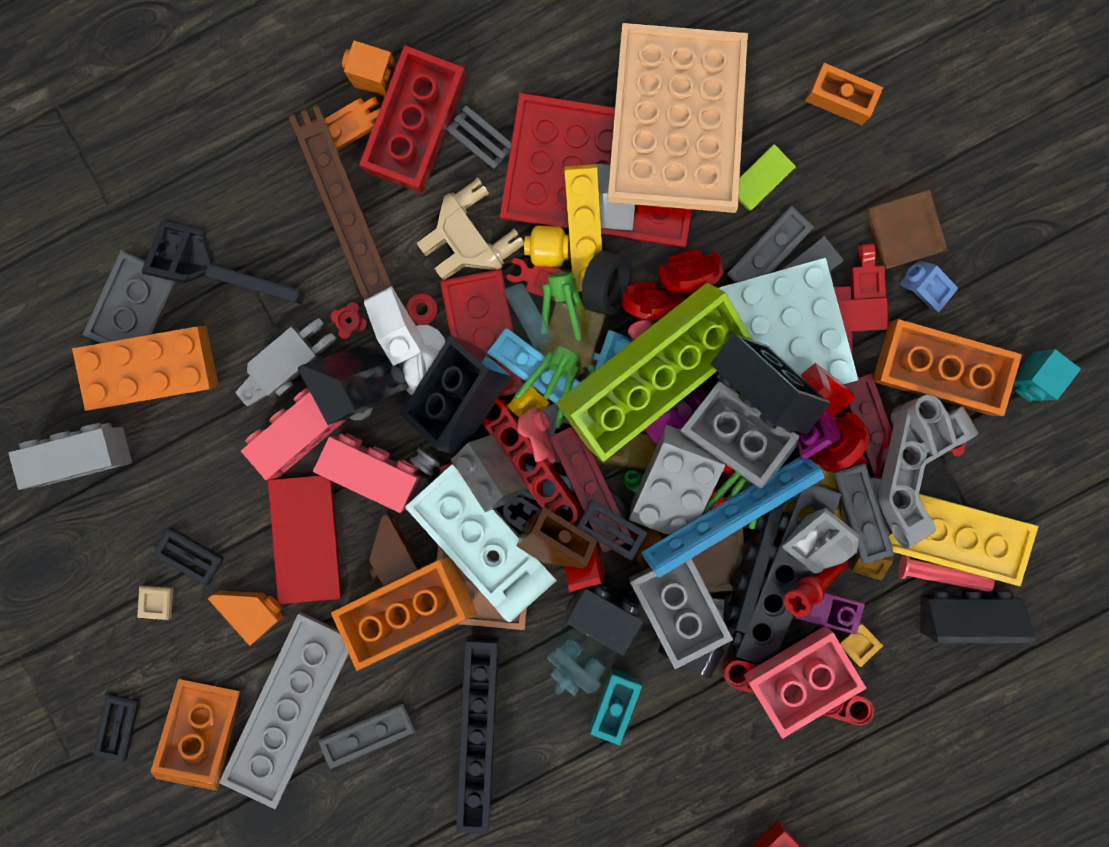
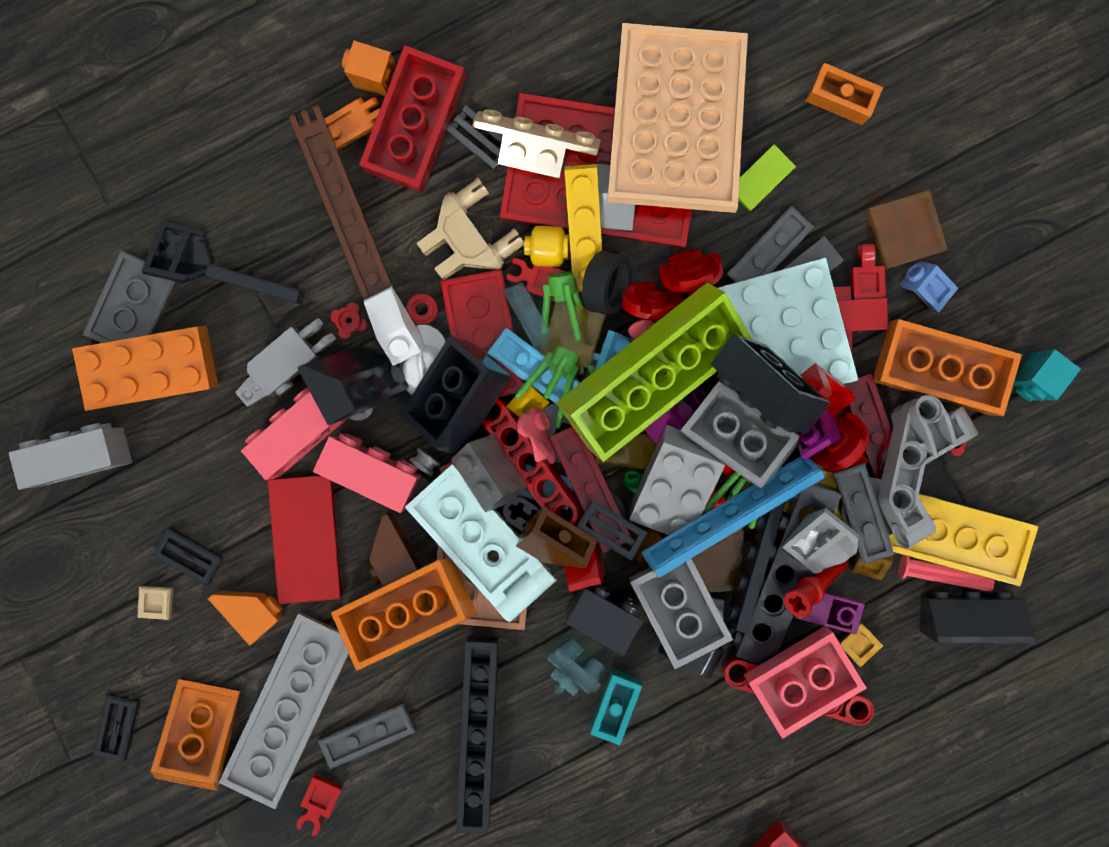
(319, 801): none -> red plate
(533, 145): none -> bracket

